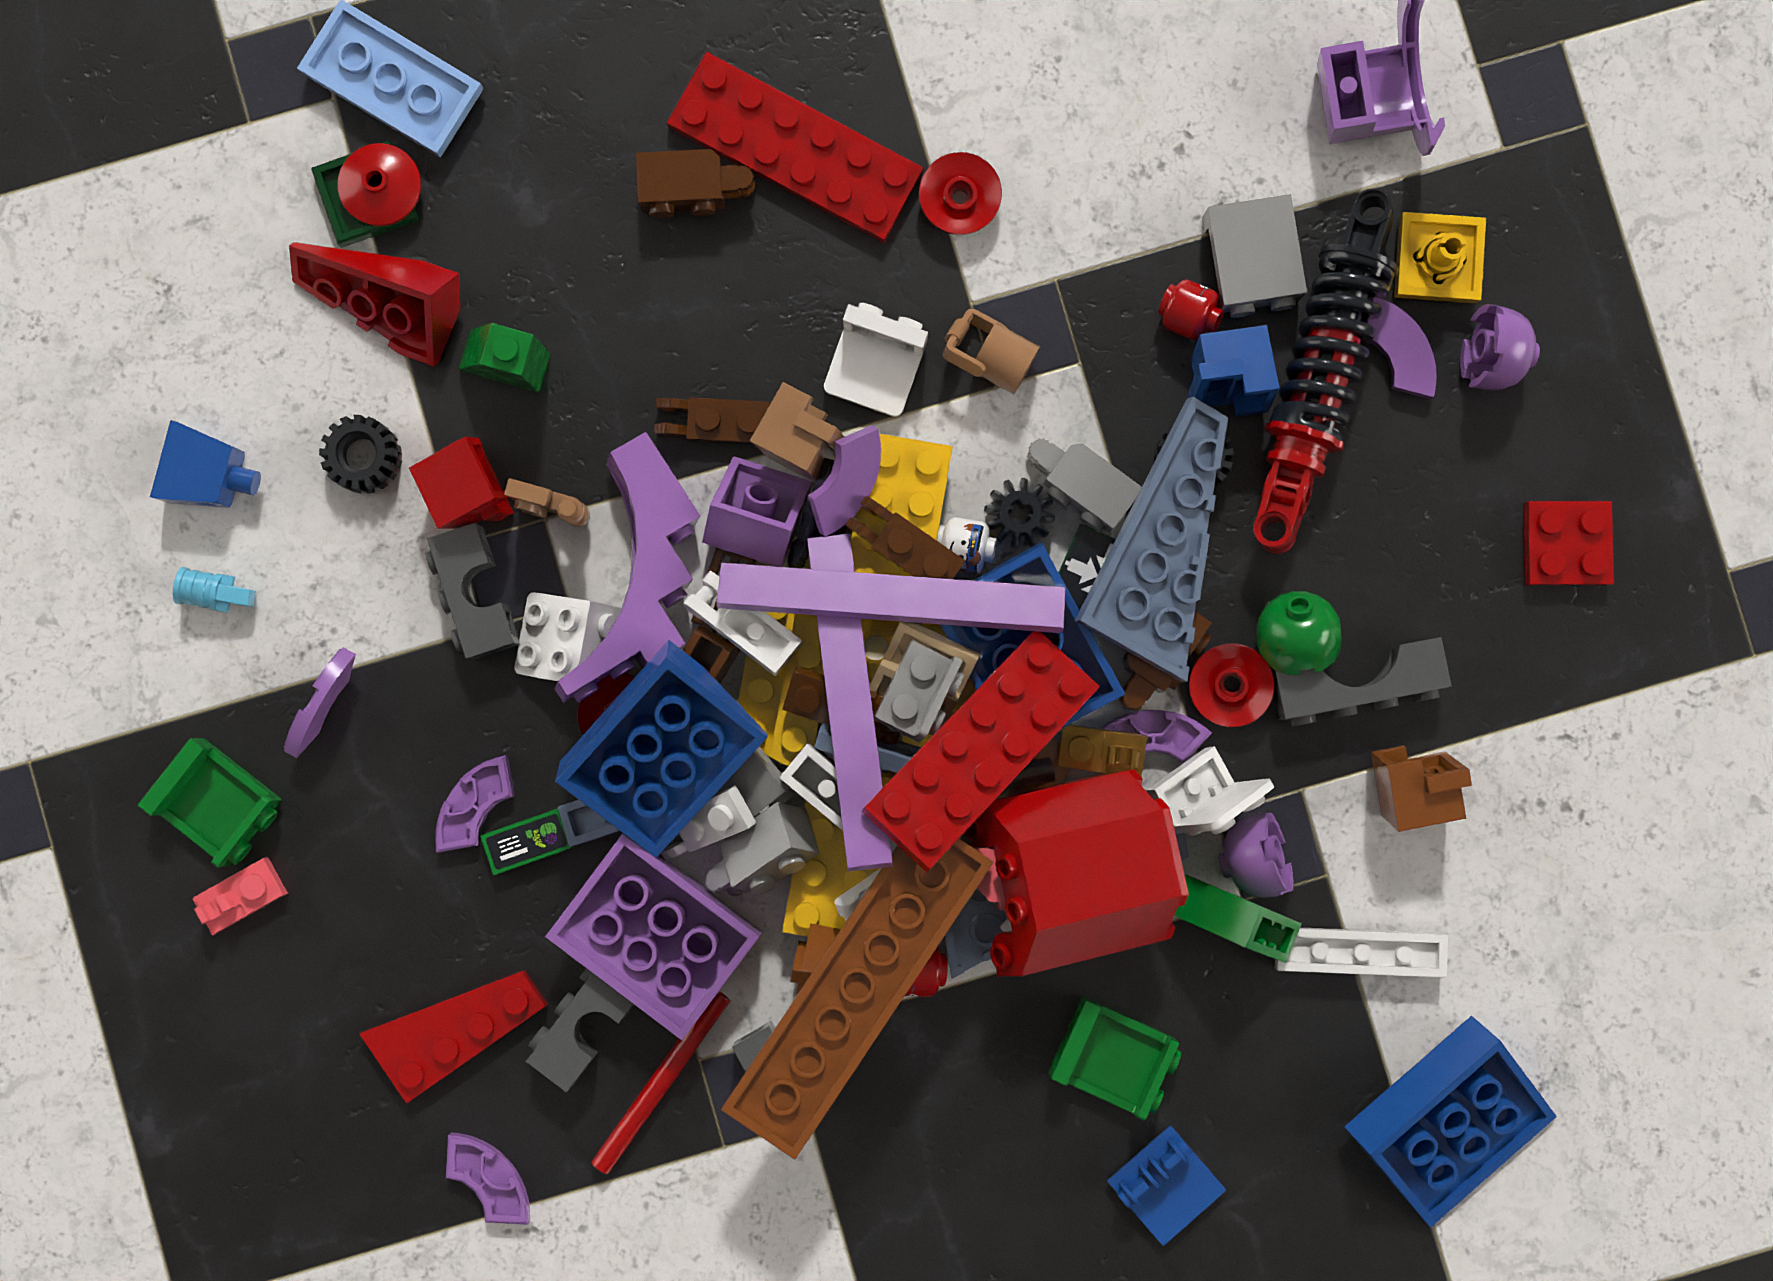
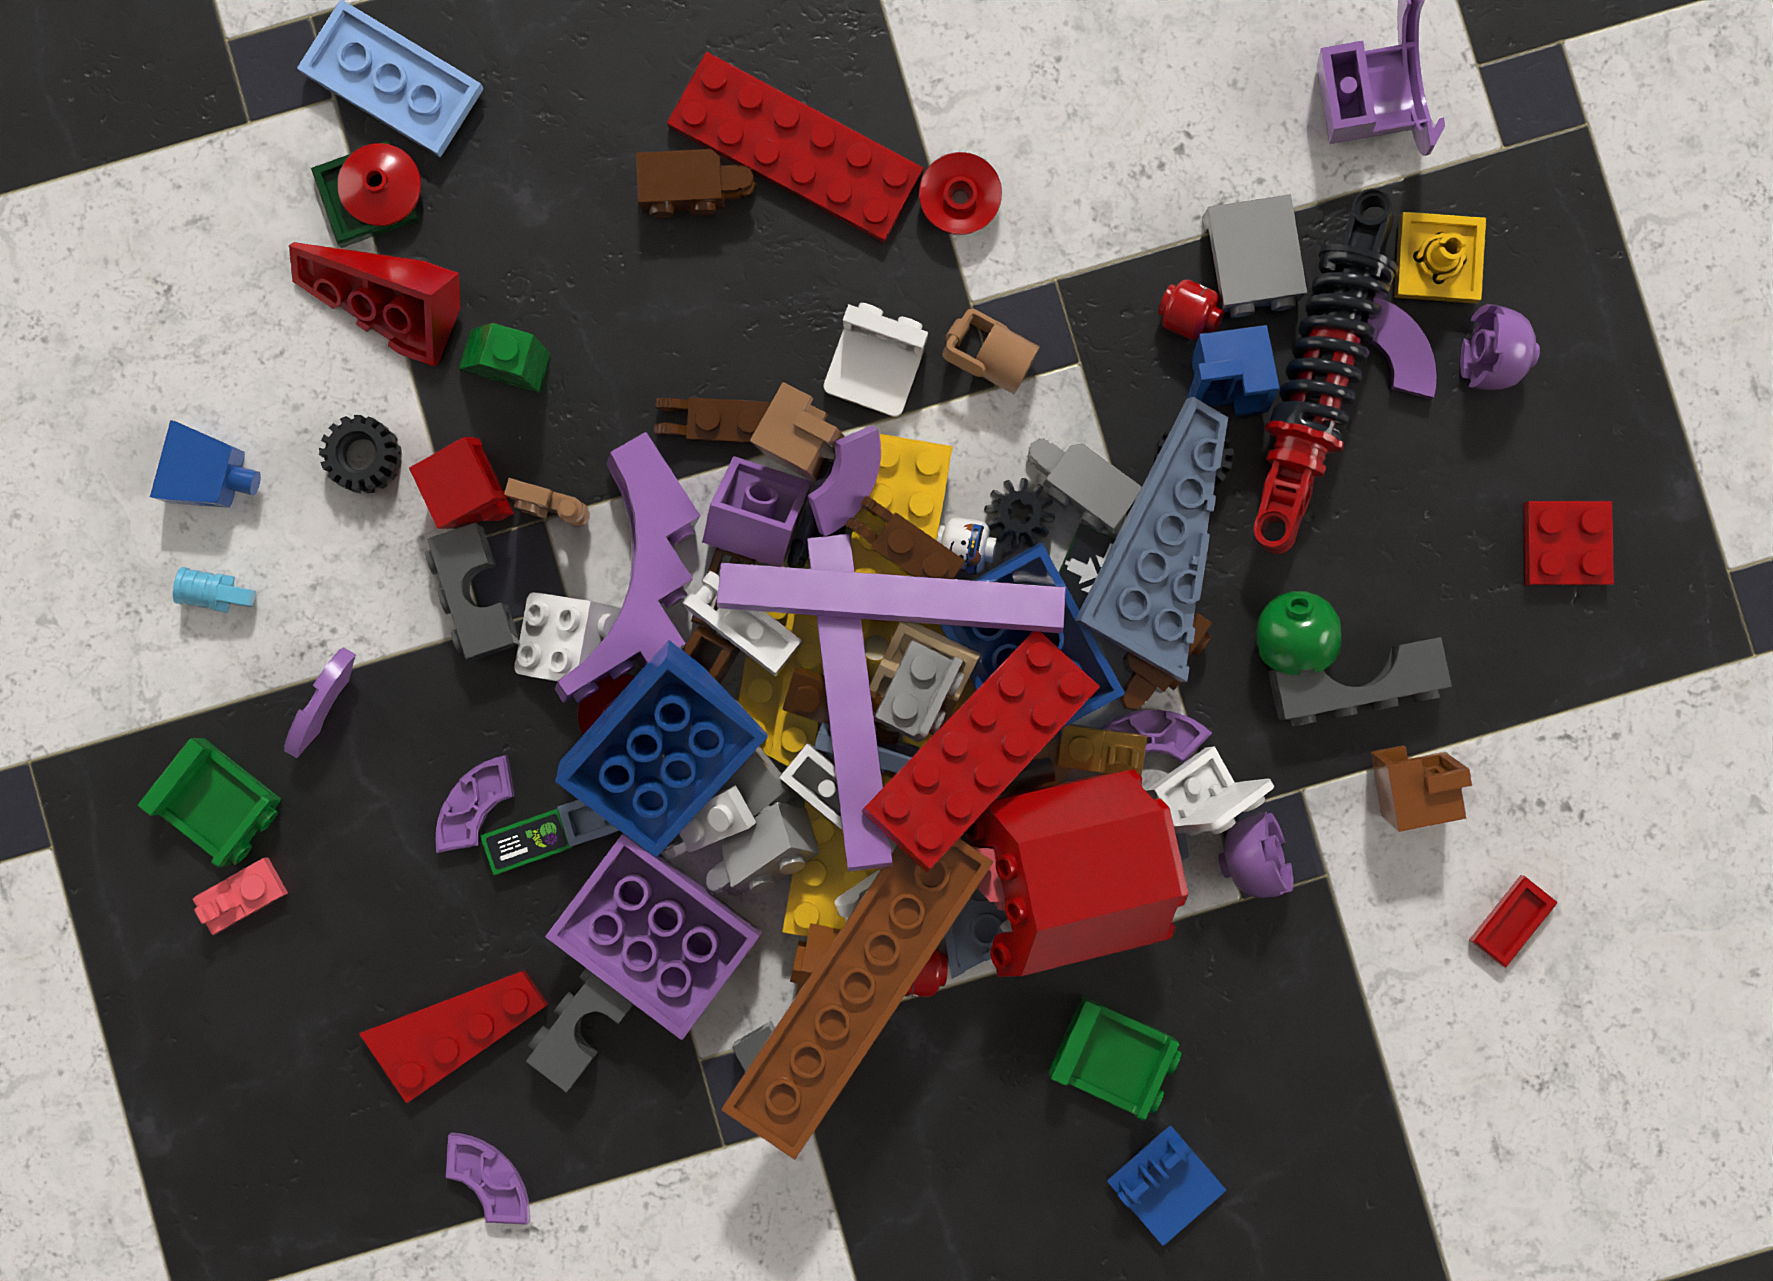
(658, 1086): red piece -> none
(1229, 706): red dish -> none
(1238, 920): green slope -> none
(1368, 952): white plate -> none
(1451, 1120): blue slope -> none
(1513, 921): none -> red tile

